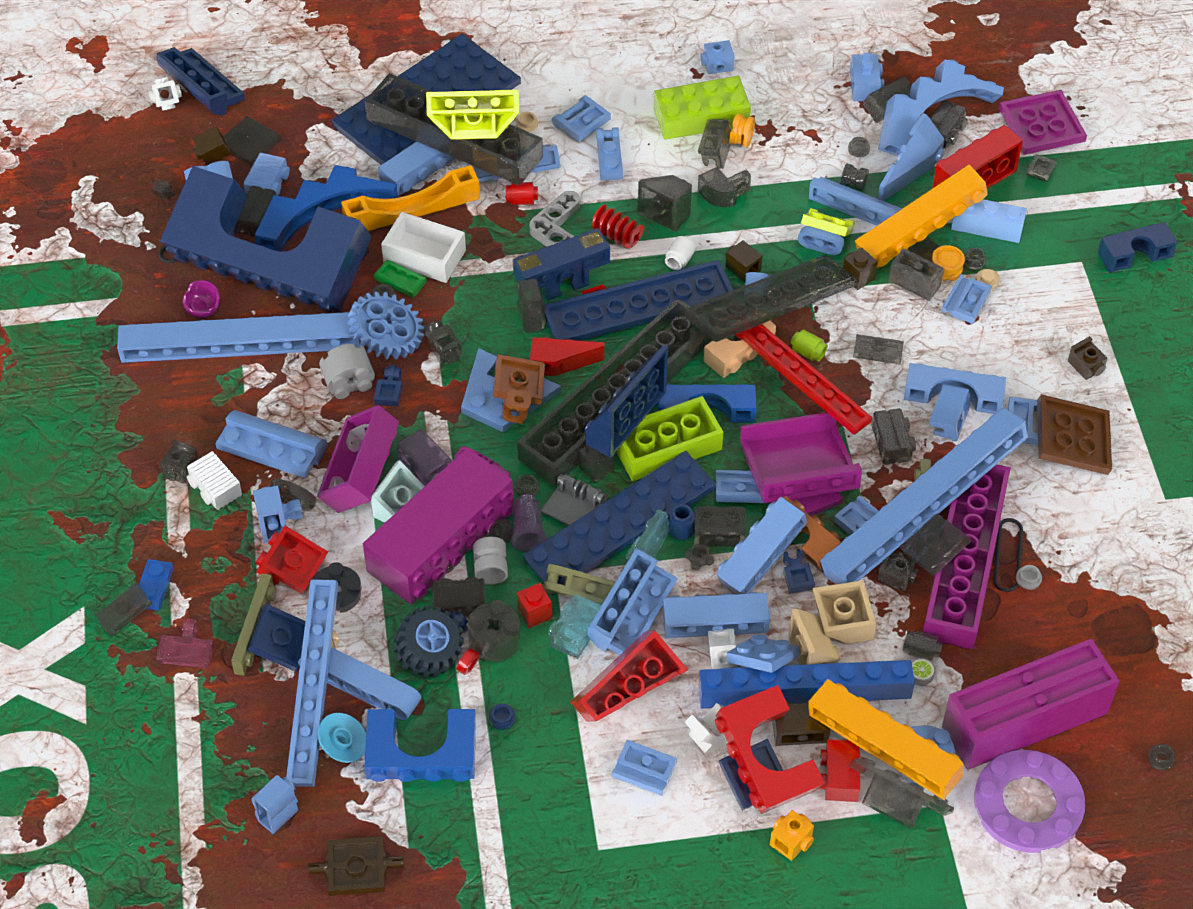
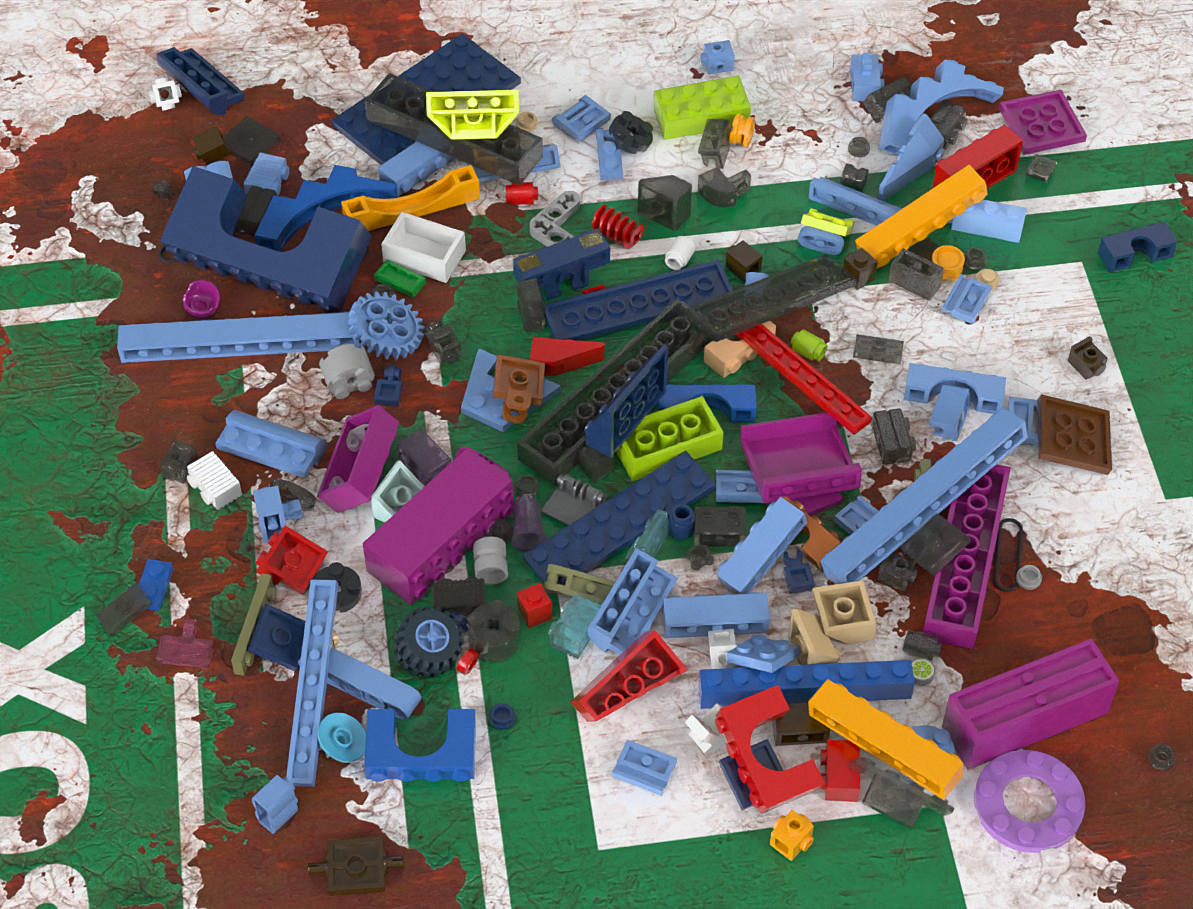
(641, 131): none -> black plate

